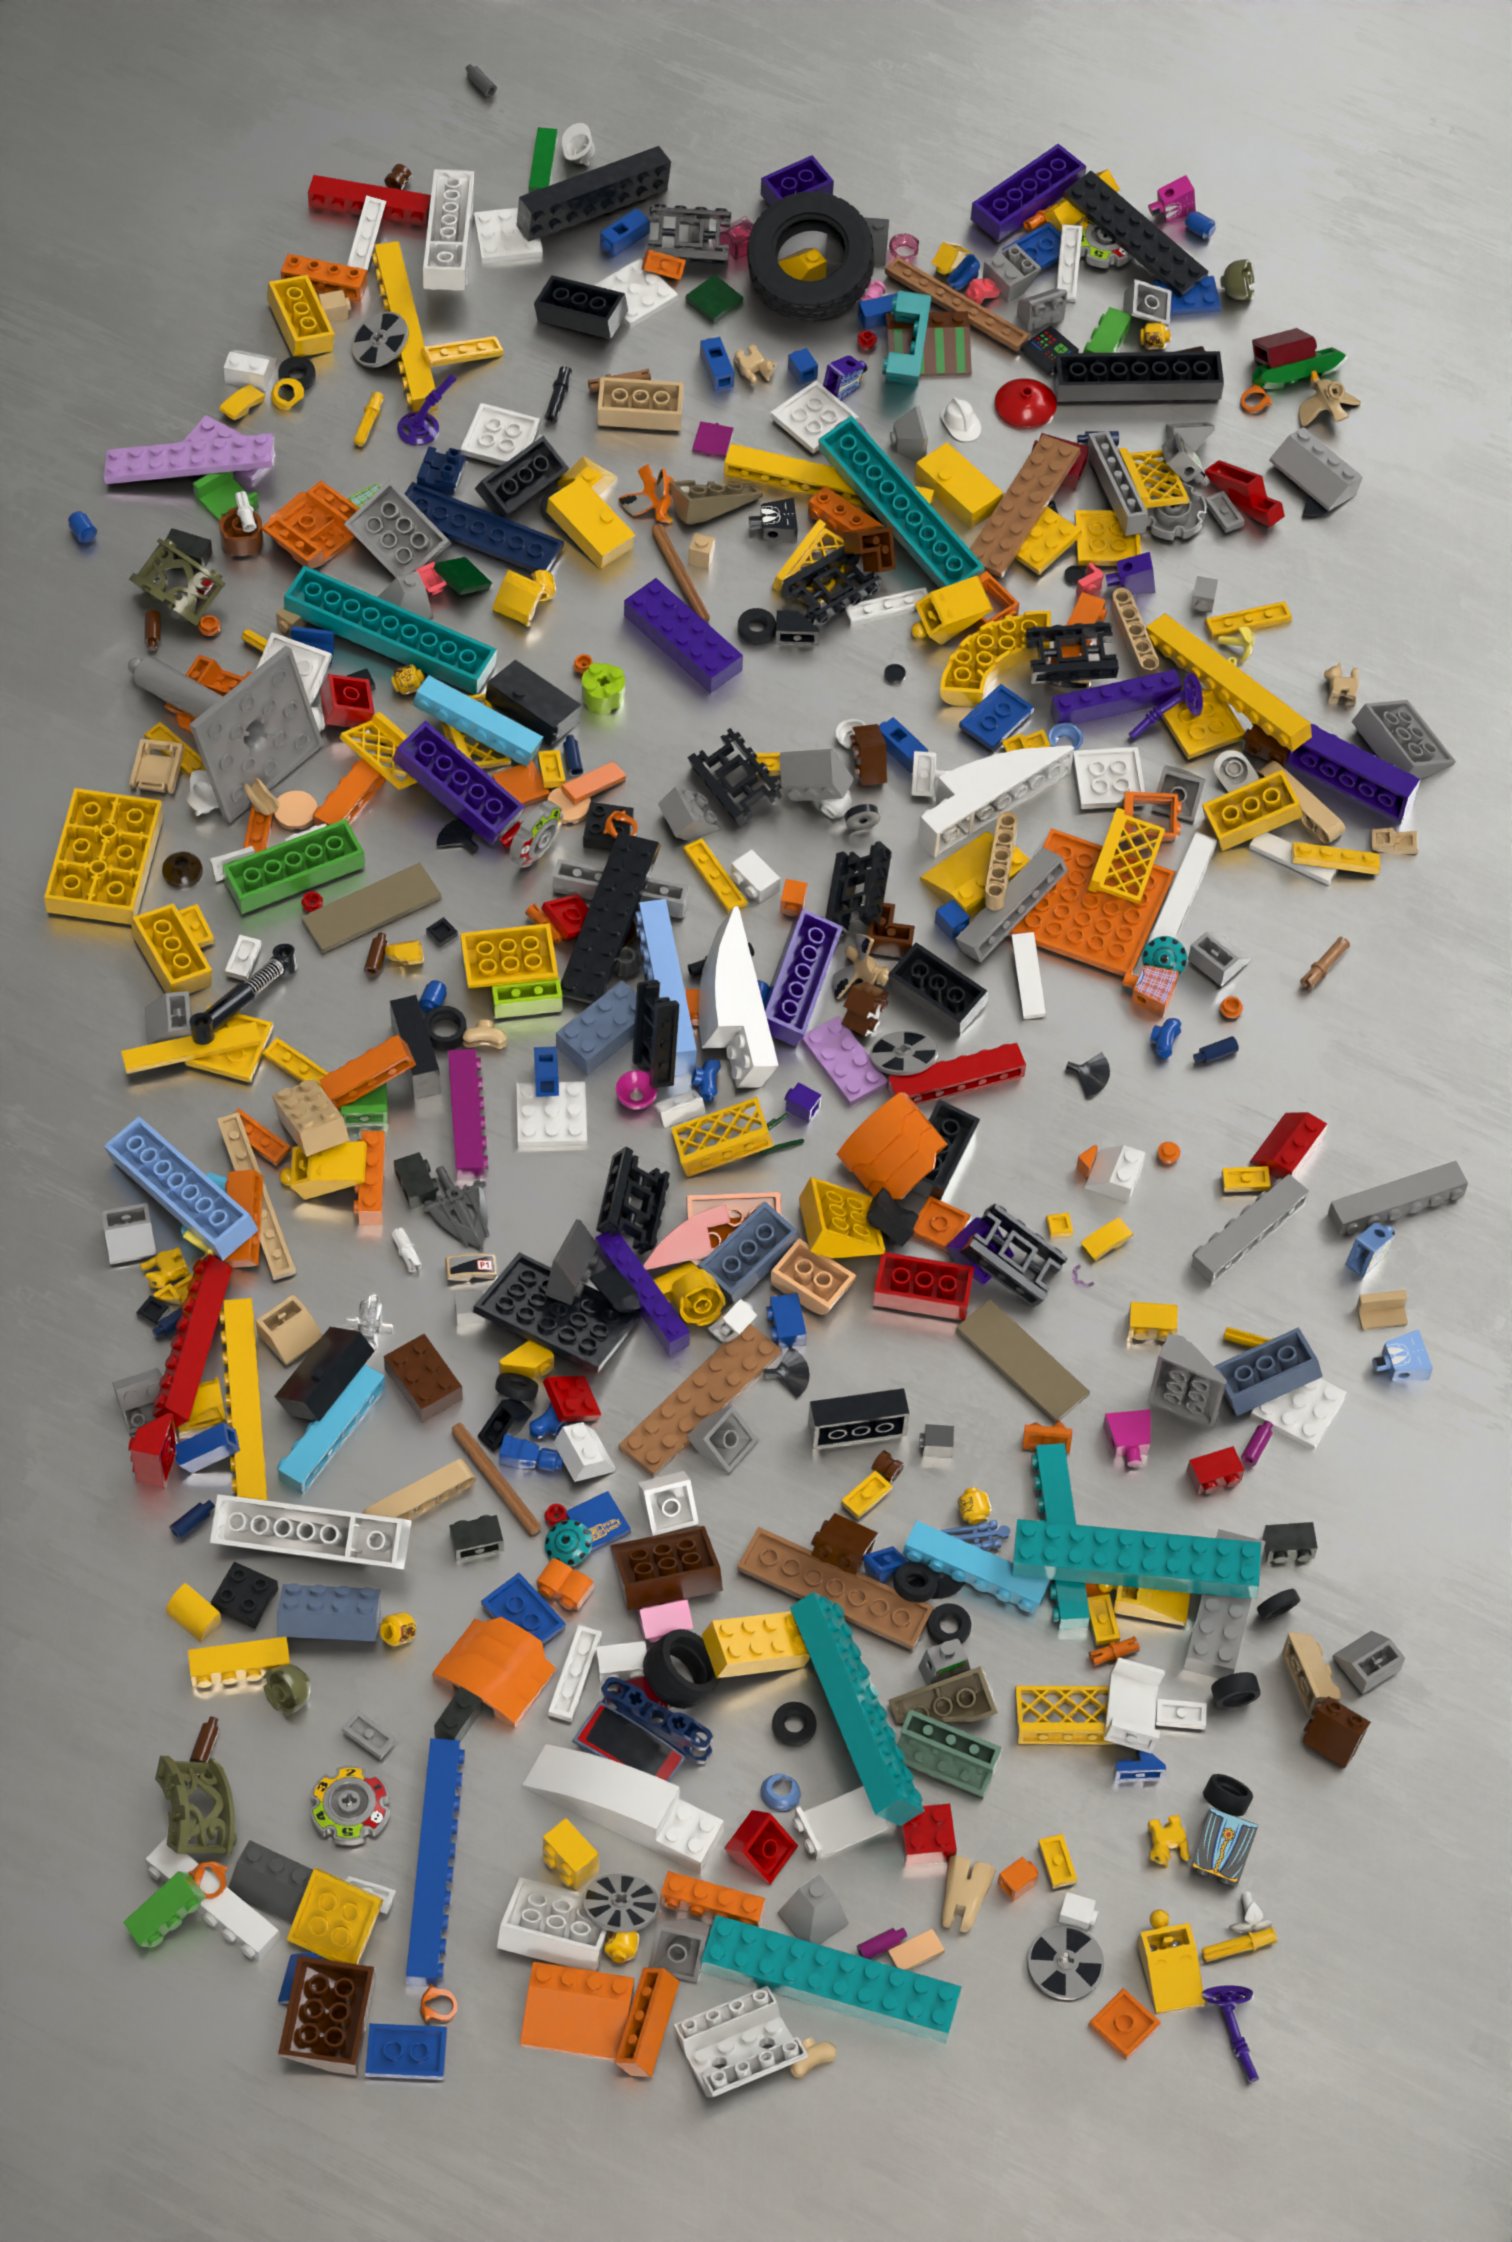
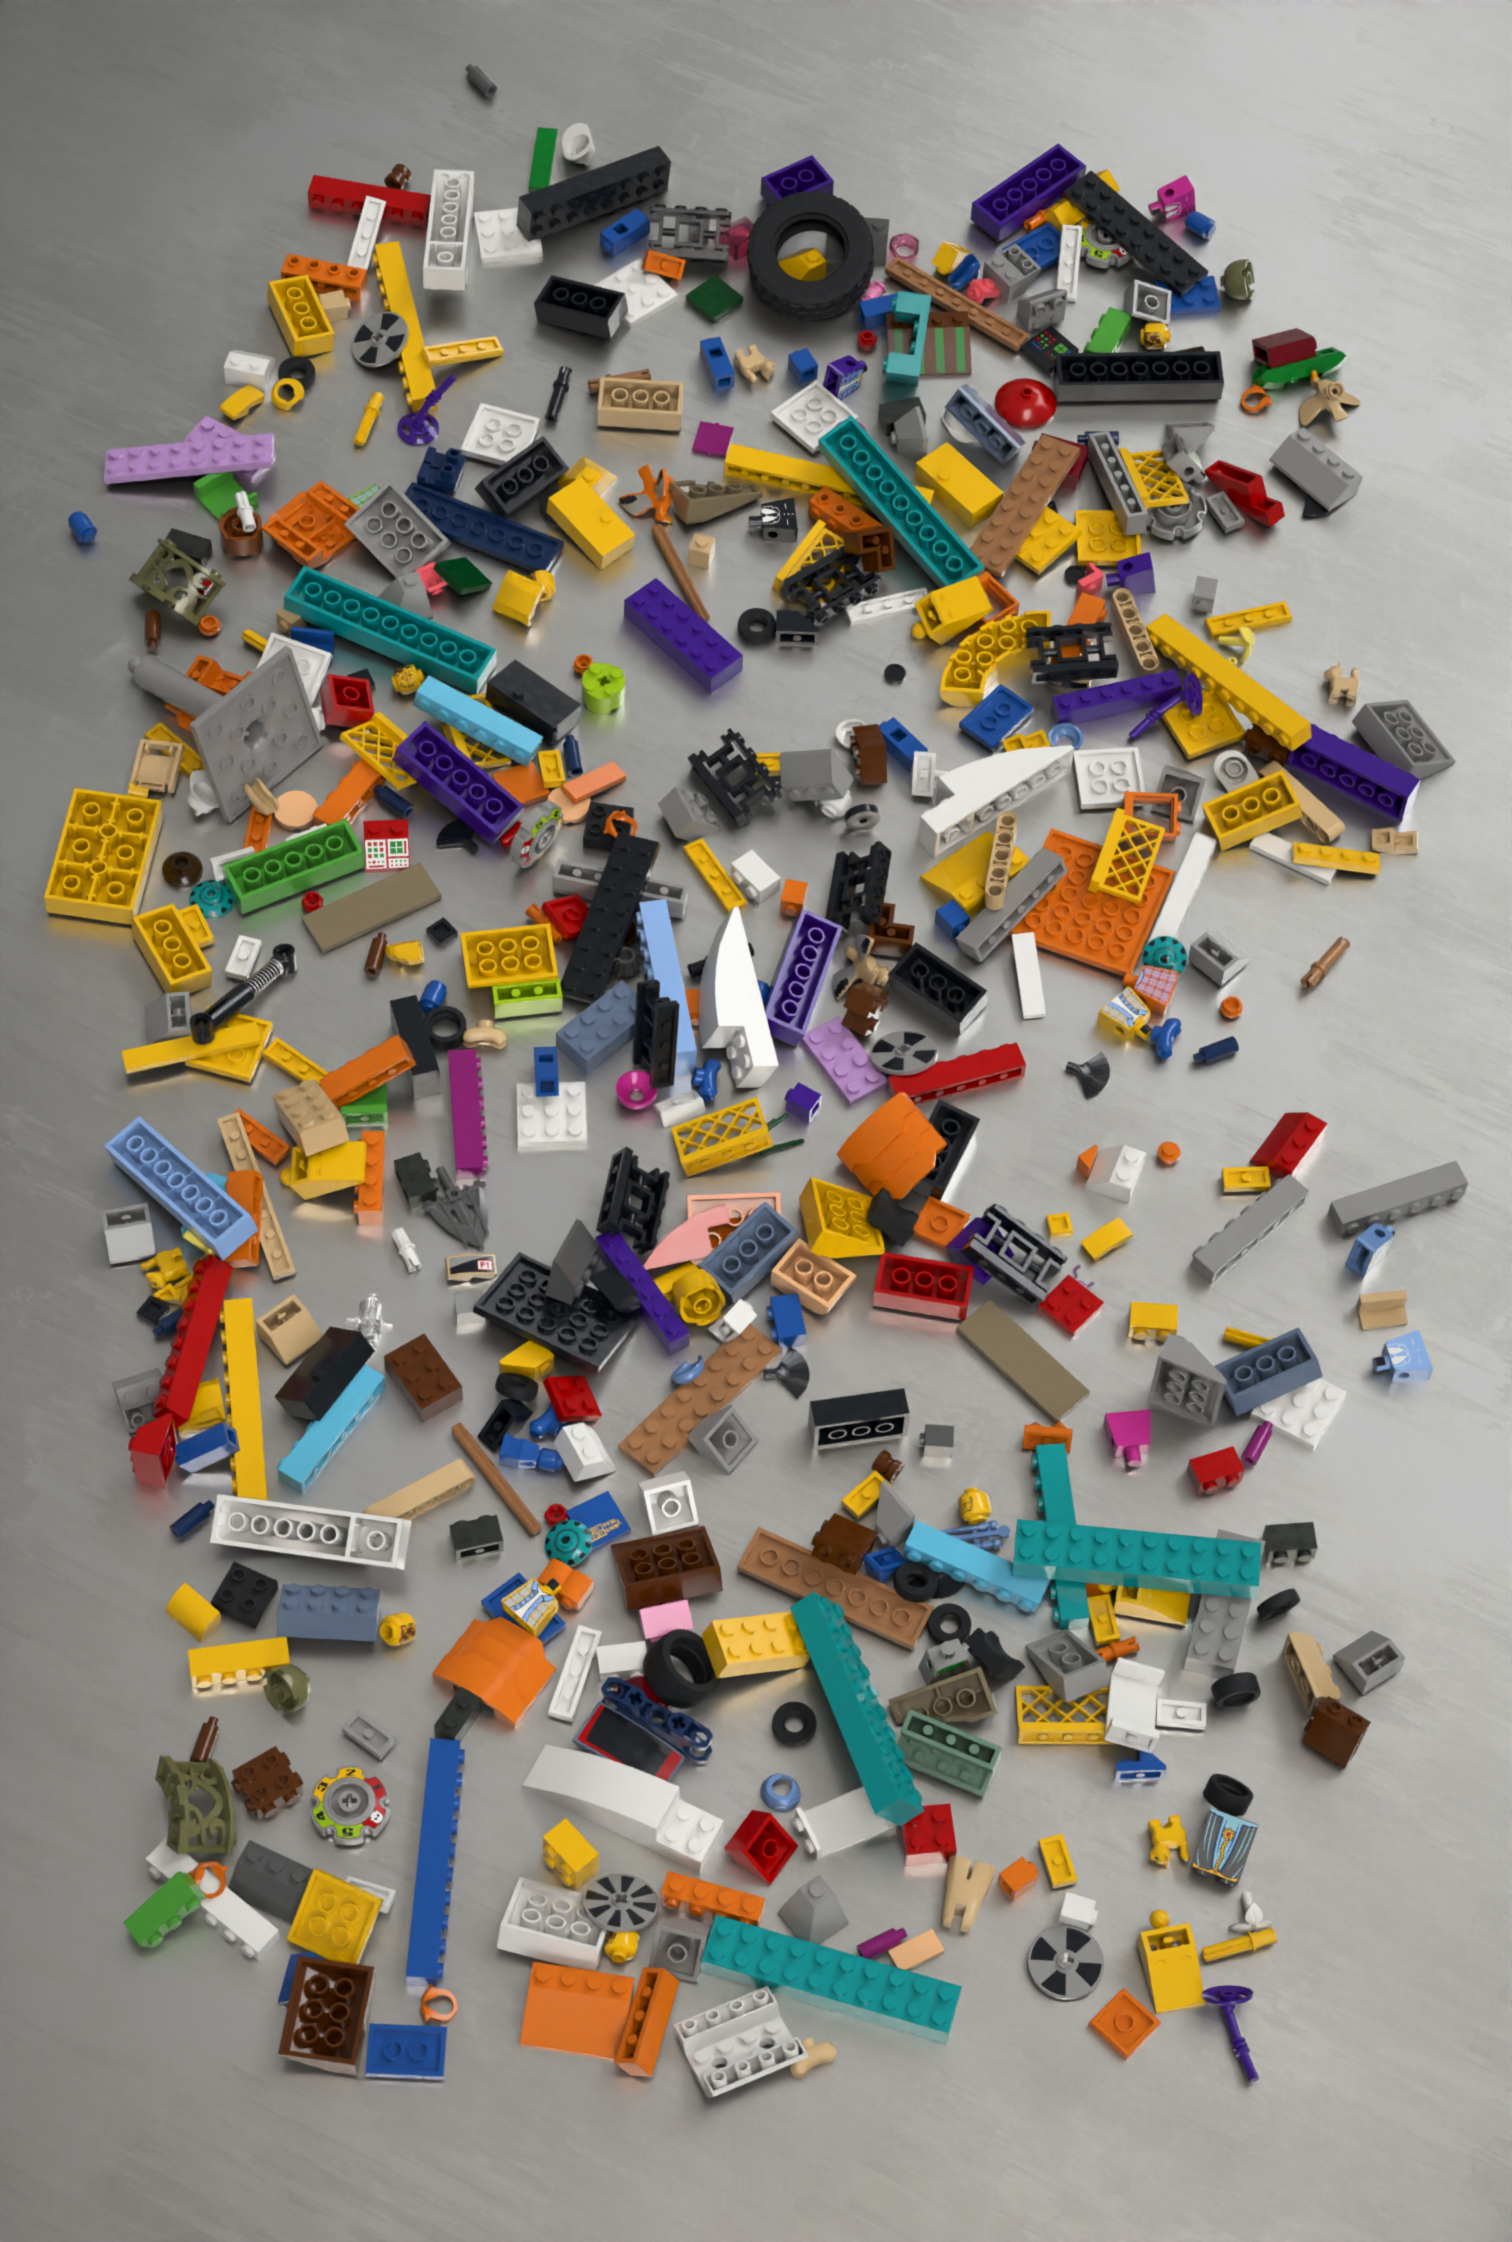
(137, 791): none -> yellow piece
(215, 905): none -> teal dish
(267, 1783): none -> reddish brown brick
(386, 845): none -> slope
(394, 801): none -> dark blue cylinder
(533, 1605): none -> torso
(688, 1372): none -> medium blue piece
(892, 411): none -> pearl dark grey brick
(893, 1518): none -> light grey slope
(985, 424): none -> sand blue slope
(989, 1650): none -> black brick
(1068, 1665): none -> light grey slope
(1071, 1305): none -> red plate
(1126, 1016): none -> torso

